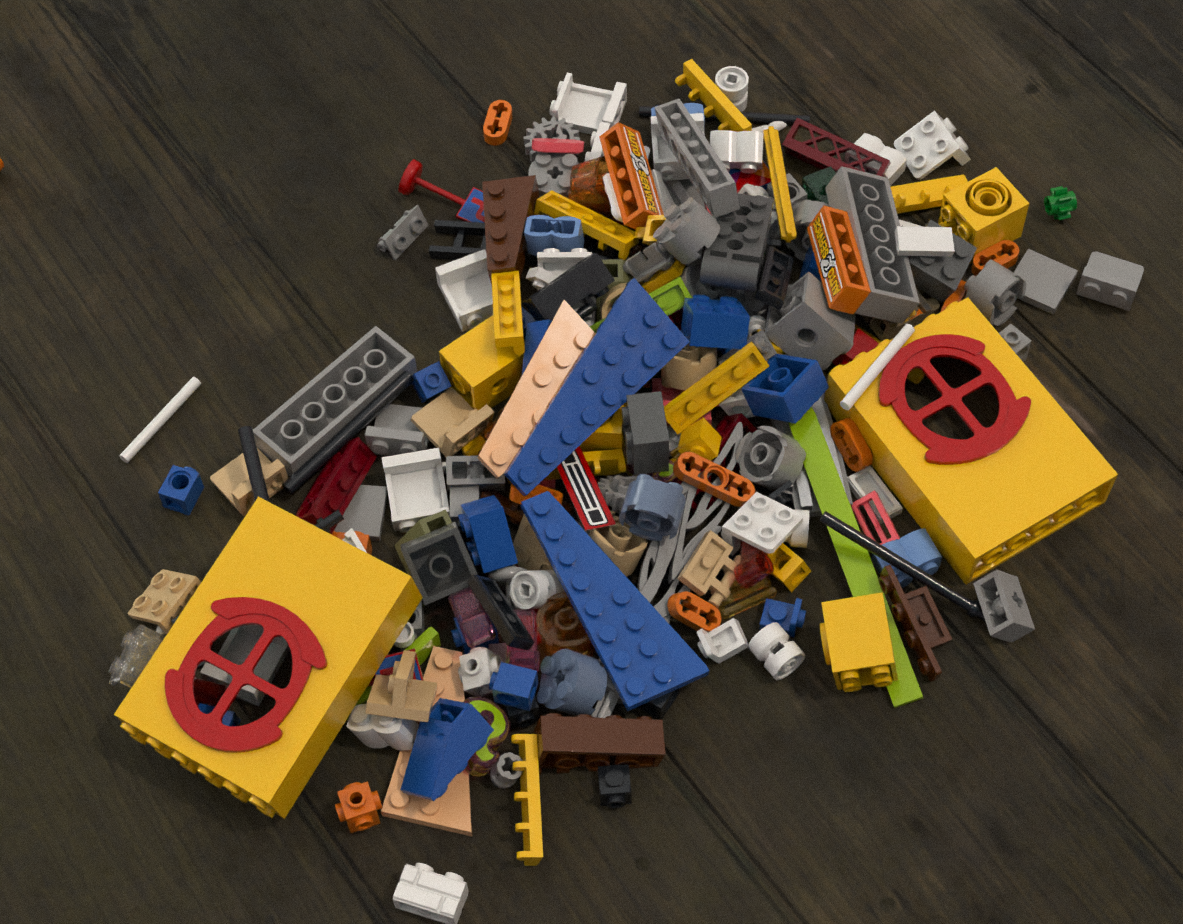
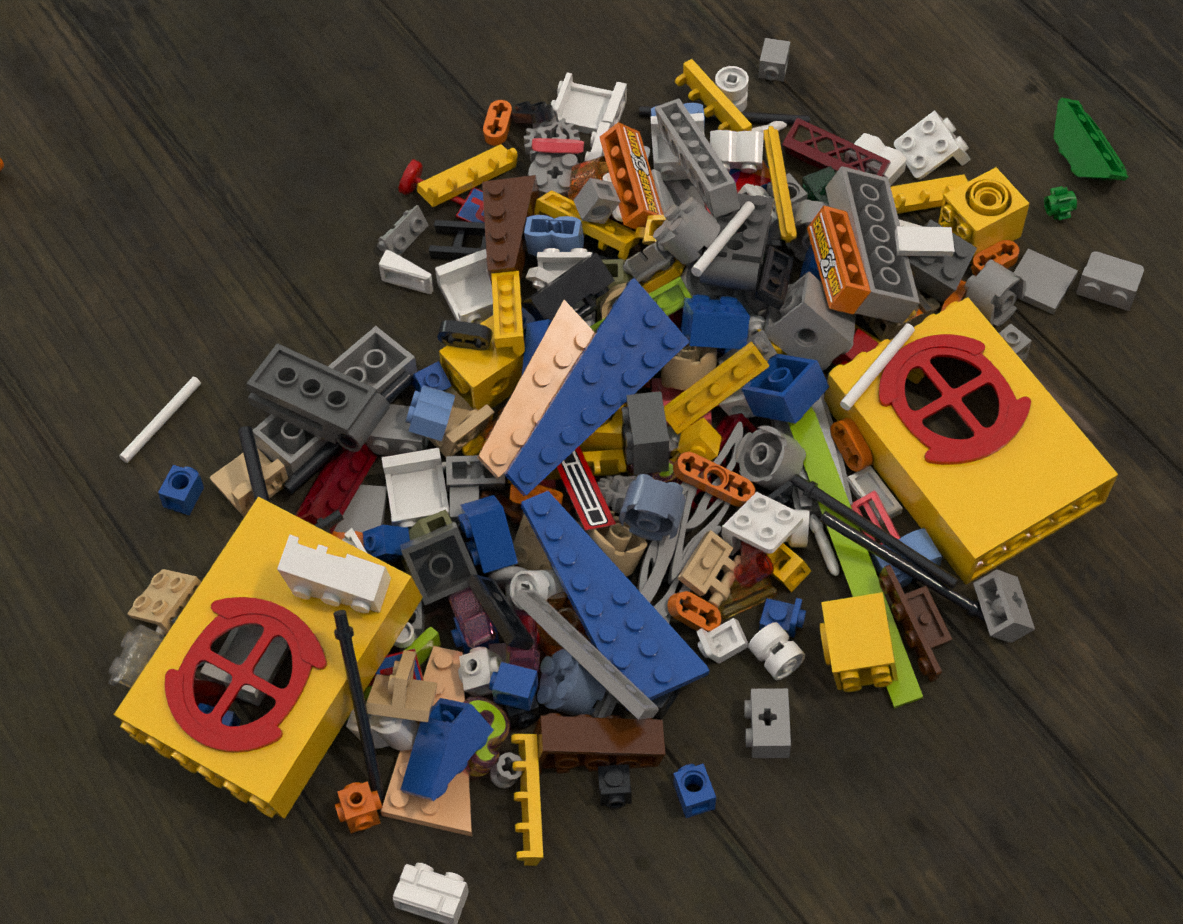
(316, 398): none -> dark grey hinge
(332, 577): none -> white wedge
(344, 634): none -> black bar
(385, 541): none -> blue brick
(404, 273): none -> white slope
(430, 412): none -> medium blue brick
(465, 335): none -> black beam
(467, 175): none -> yellow hinge
(532, 113): none -> black plate
(586, 654): none -> light grey tile
(596, 201): none -> light grey brick
(694, 802): none -> blue brick
(722, 239): none -> white bar
(769, 706): none -> light grey brick
(774, 59): none -> light grey brick
(811, 489): none -> black bar
(823, 542): none -> white piece
(1085, 144): none -> green wedge

